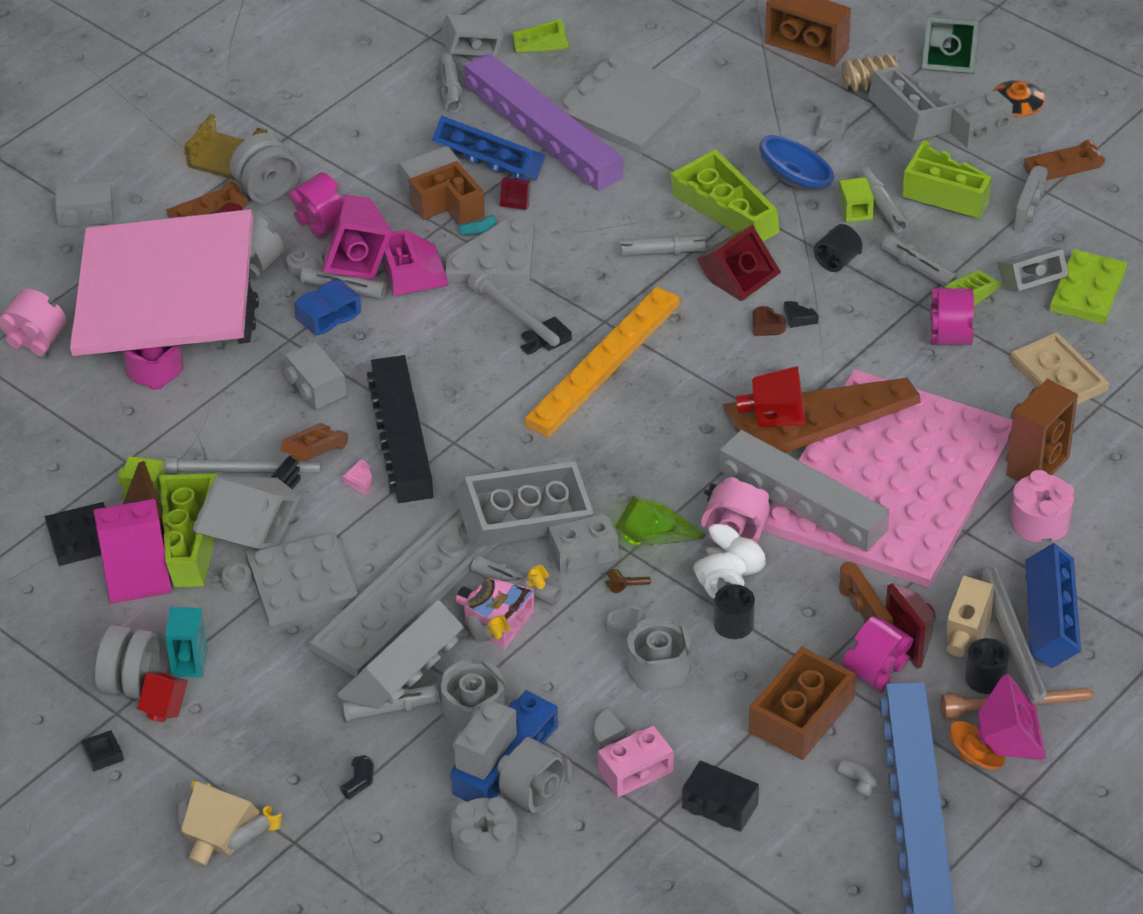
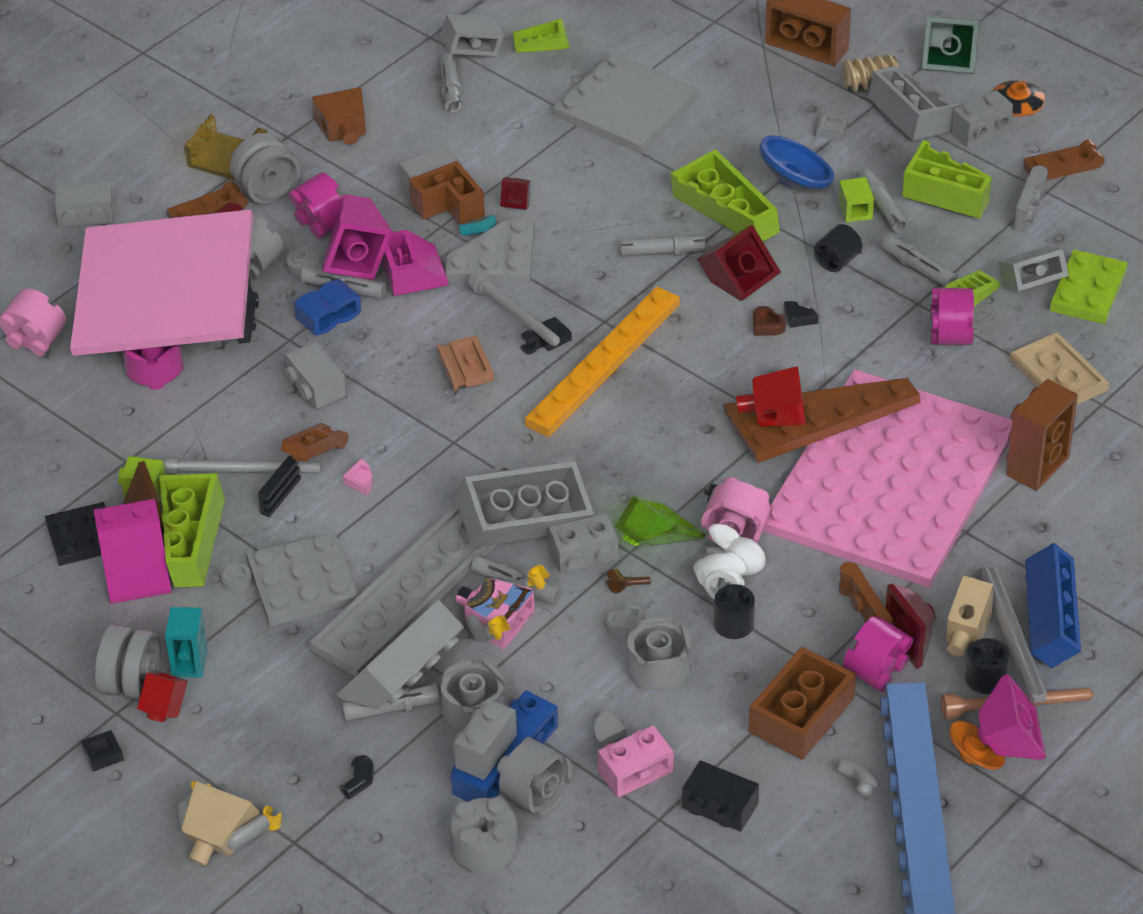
(247, 510): light grey slope -> none
(340, 115): none -> dark orange torso
(401, 429): black brick -> none
(465, 362): none -> nougat plate
(490, 148): blue brick -> none
(543, 122): medium lavender brick -> none
(804, 490): light grey brick -> none
(1041, 507): bright pink brick -> none

